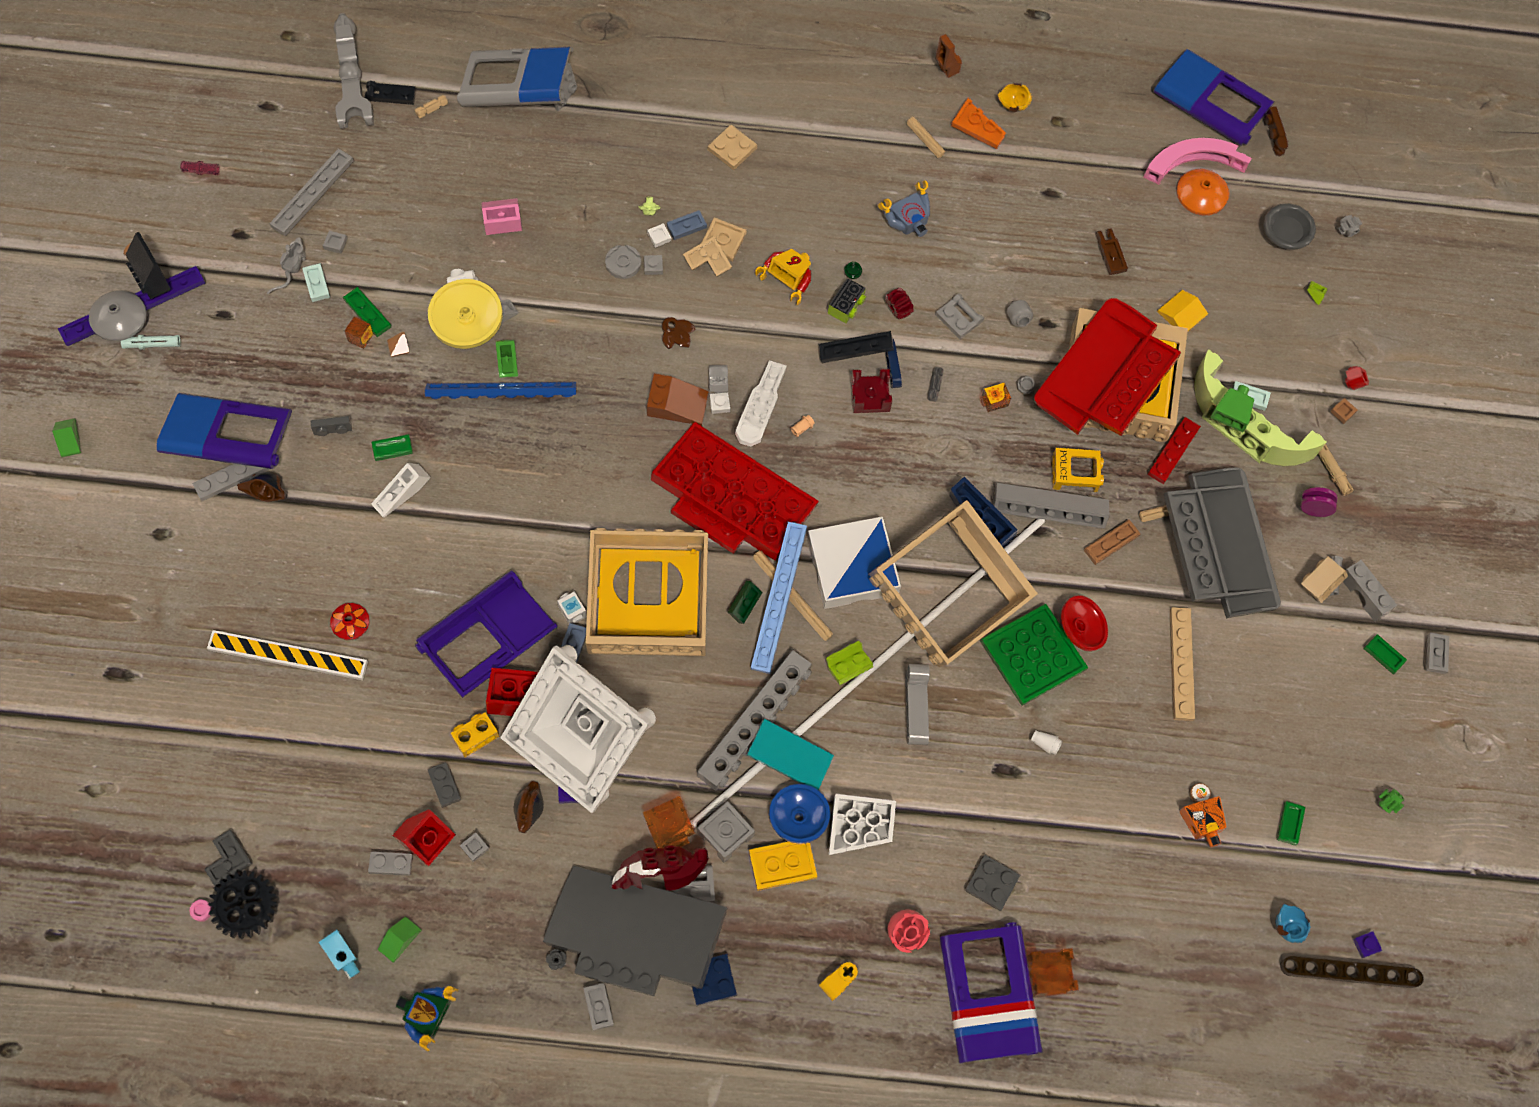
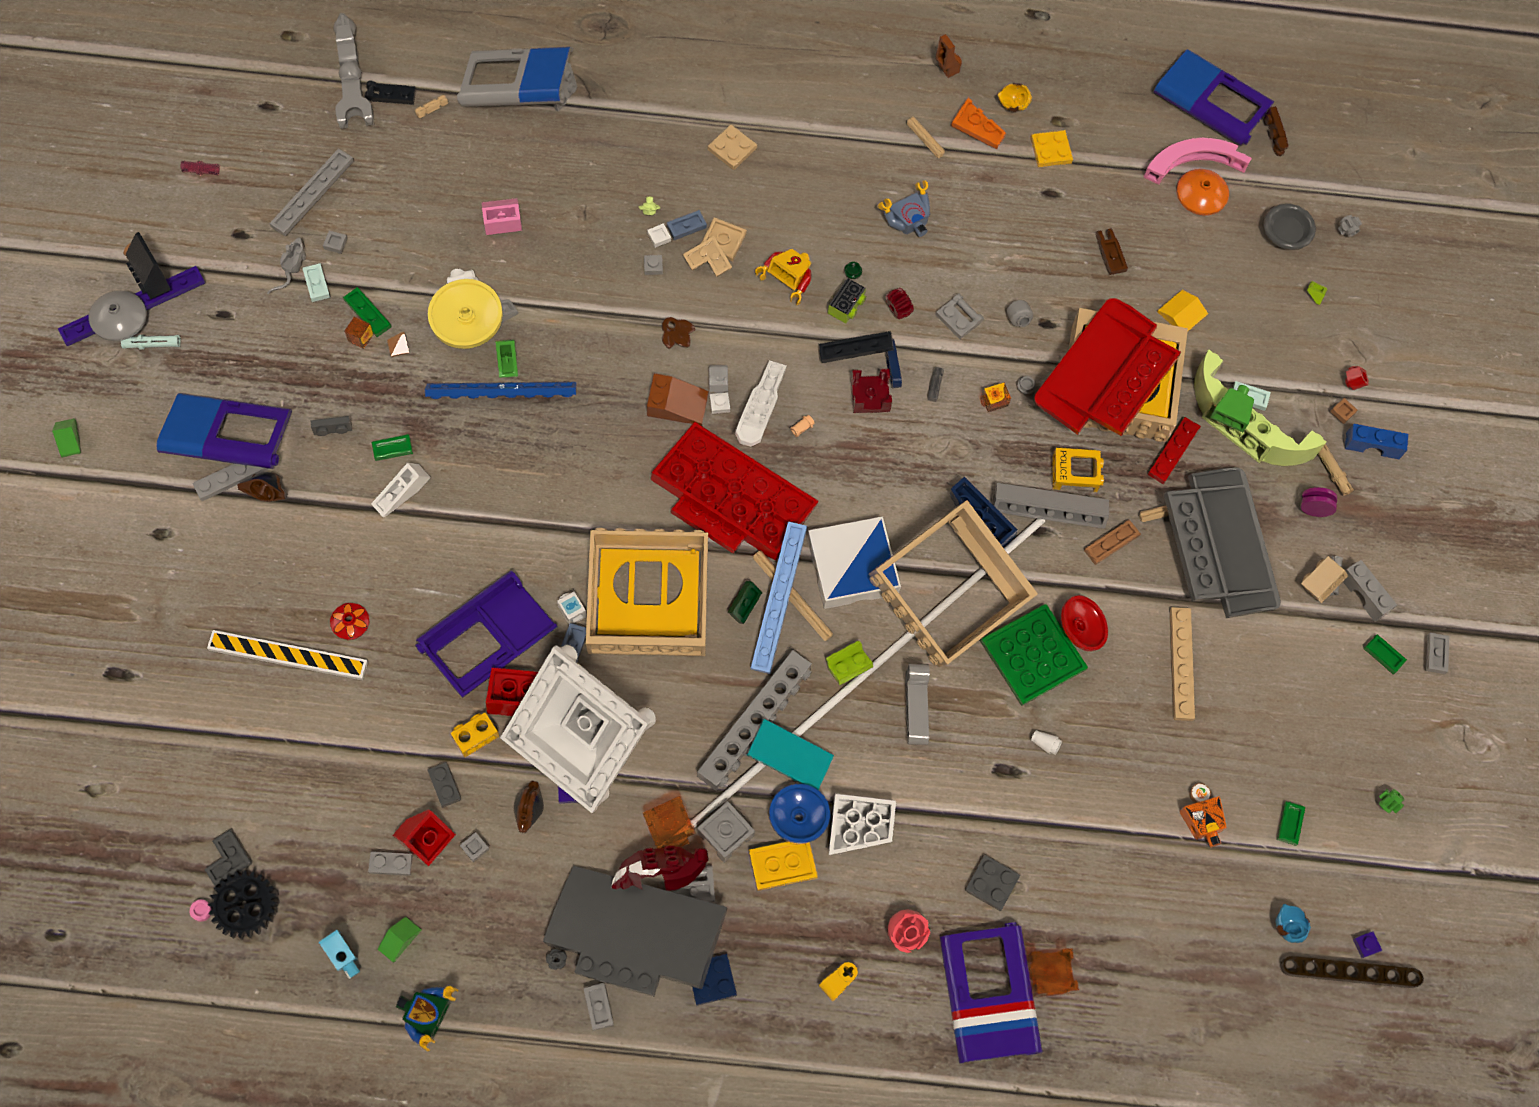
(623, 261): light grey tile -> none
(1051, 148): none -> yellow plate
(1362, 437): none -> blue arch

